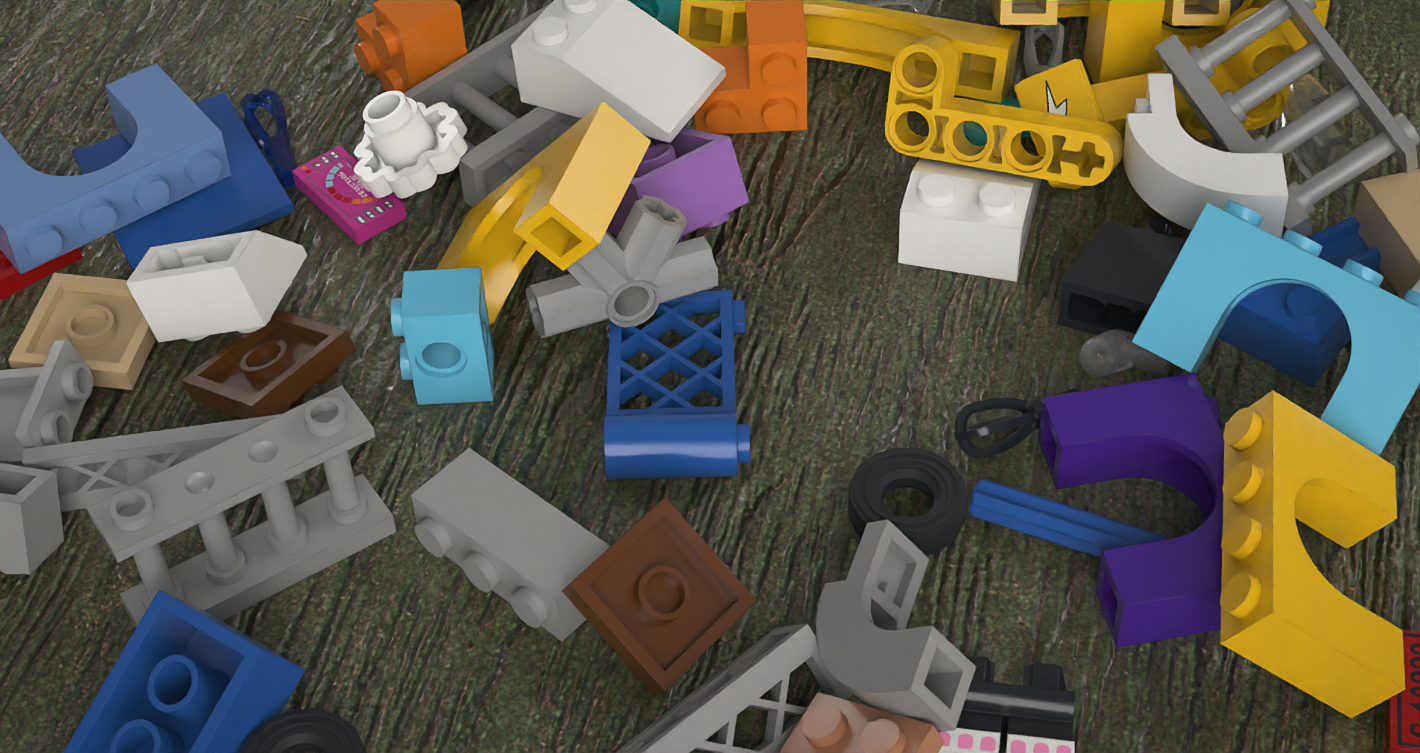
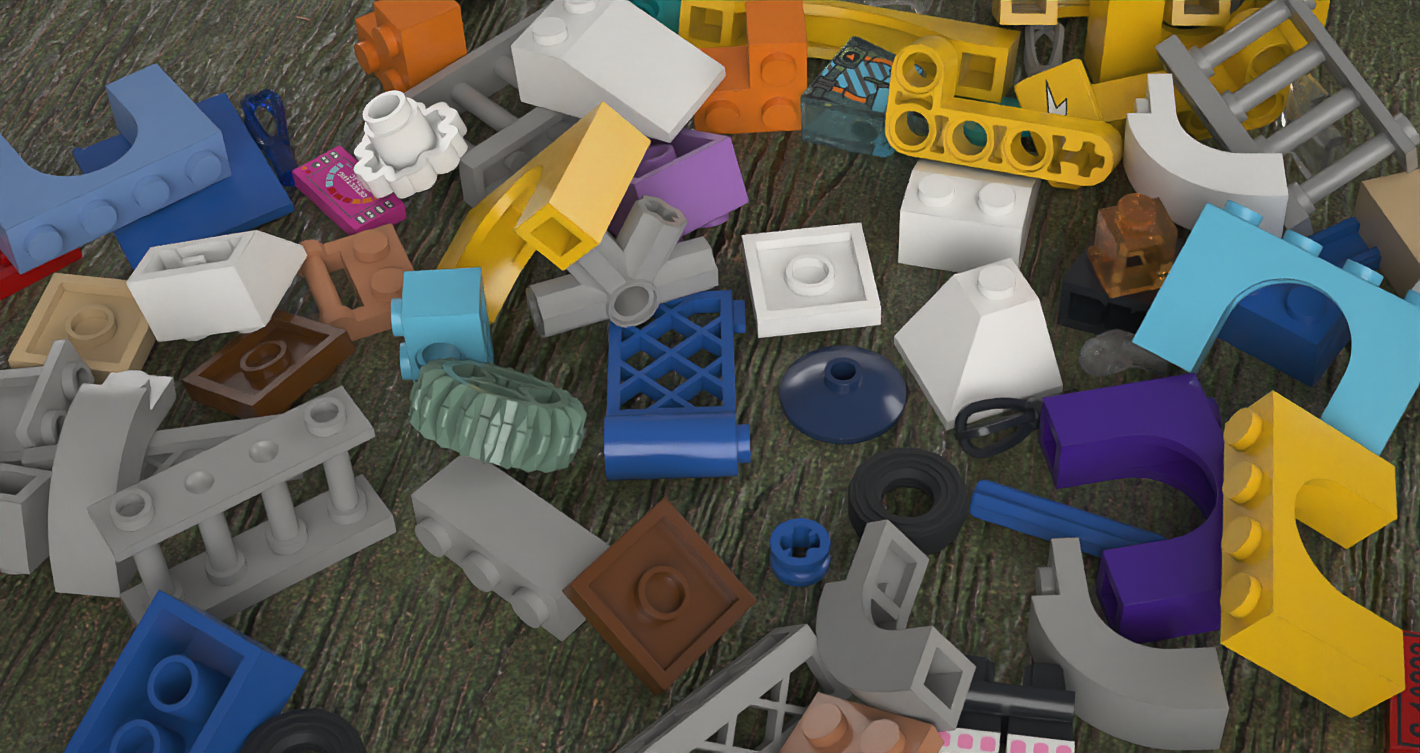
(95, 458): none -> light grey arch
(375, 270): none -> nougat plate
(497, 415): none -> sand green gear
(805, 570): none -> blue bush
(810, 280): none -> white plate
(842, 394): none -> dark blue dish
(850, 100): none -> clear light blue torso
(980, 342): none -> white slope
(1120, 686): none -> light grey arch
(1131, 229): none -> clear orange brick

